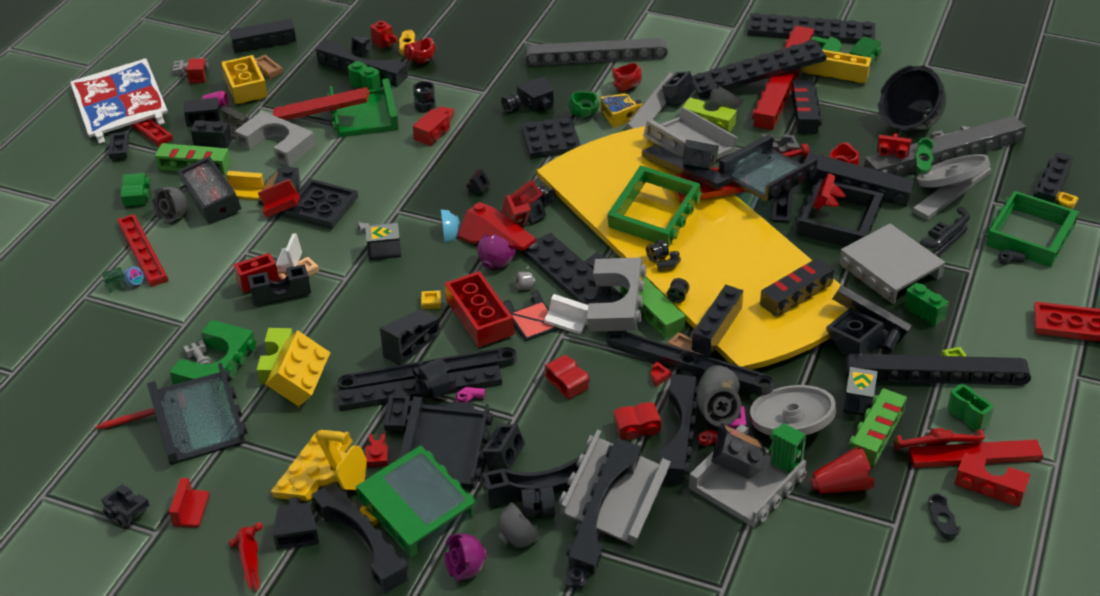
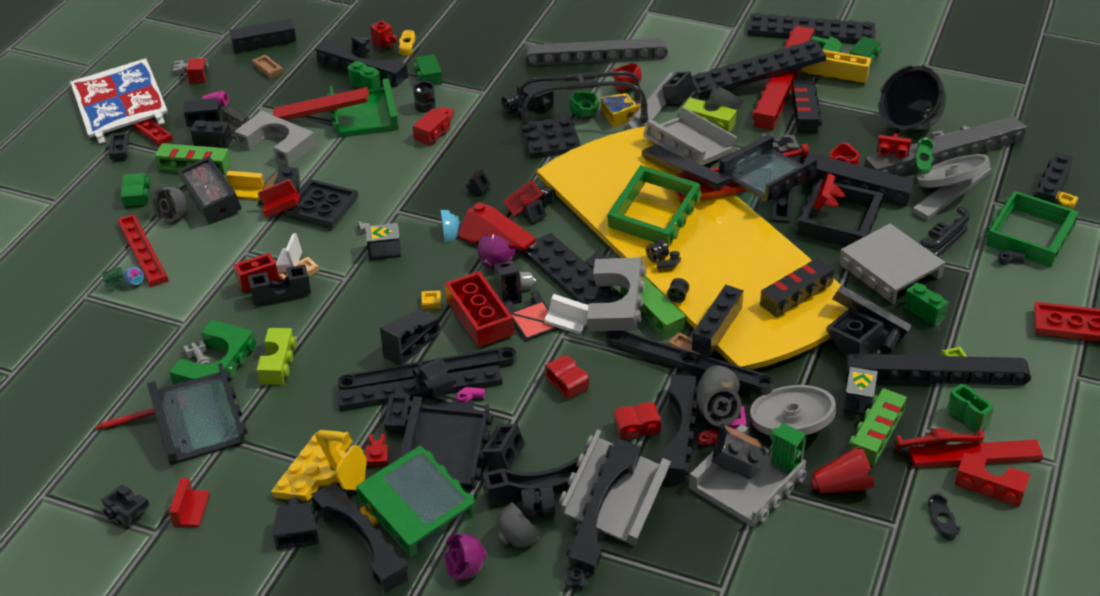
(244, 79): yellow brick -> none
(248, 552): red piece -> none
(298, 368): yellow brick -> none
(420, 51): red hair -> none
(428, 69): none -> green brick
(508, 276): none -> black torso
(516, 214): red panel -> none
(581, 84): none -> black bar
(659, 374): red tile -> none
(699, 154): black torso -> none

